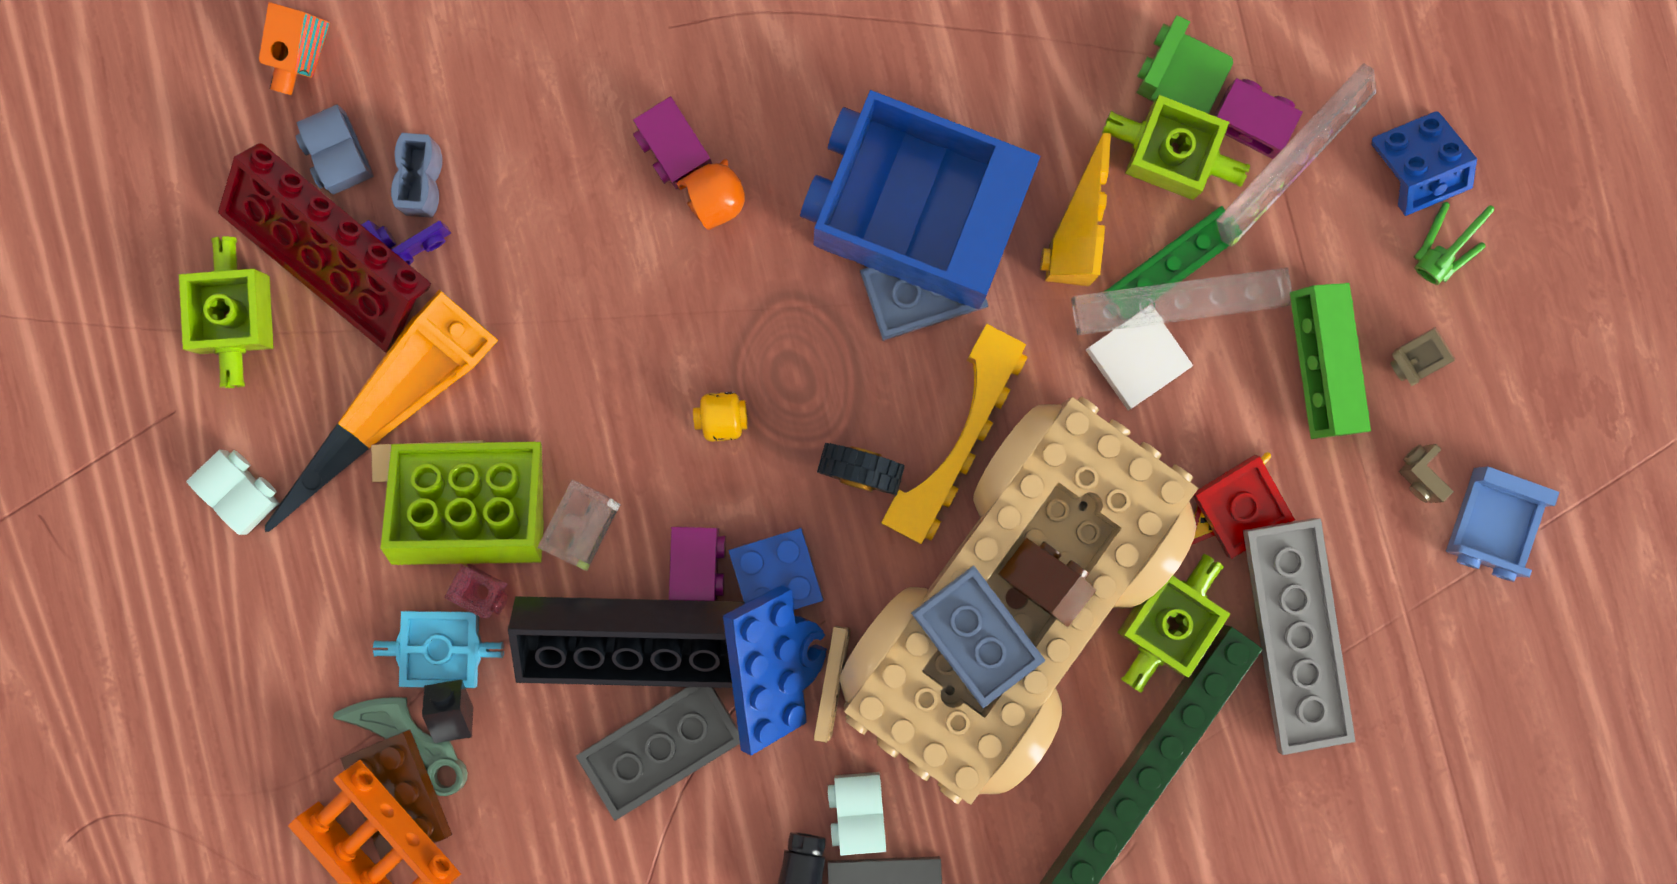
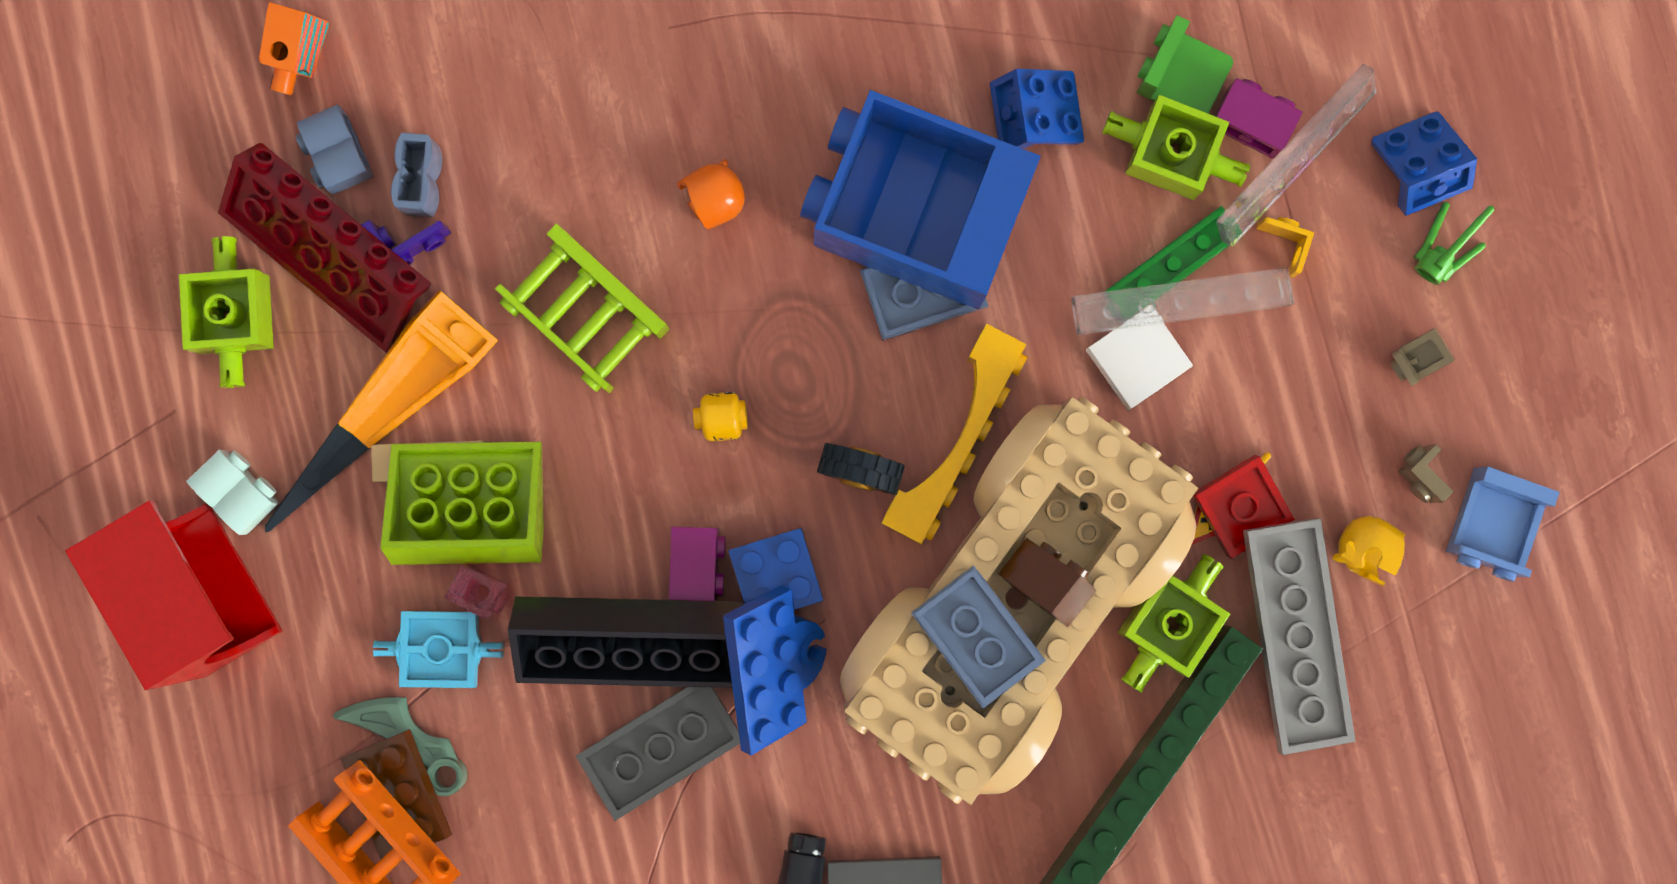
(173, 593): none -> red container
(447, 711): black brick -> none
(579, 525): clear brick -> none
(589, 274): none -> lime fence
(671, 142): magenta brick -> none
(831, 684): tan tile -> none
(858, 813): light aqua brick -> none
(1037, 107): none -> blue bracket
(1078, 241): yellow wedge -> none
(1290, 230): none -> yellow bracket
(1330, 360): bright green brick -> none
(1370, 543): none -> yellow helmet

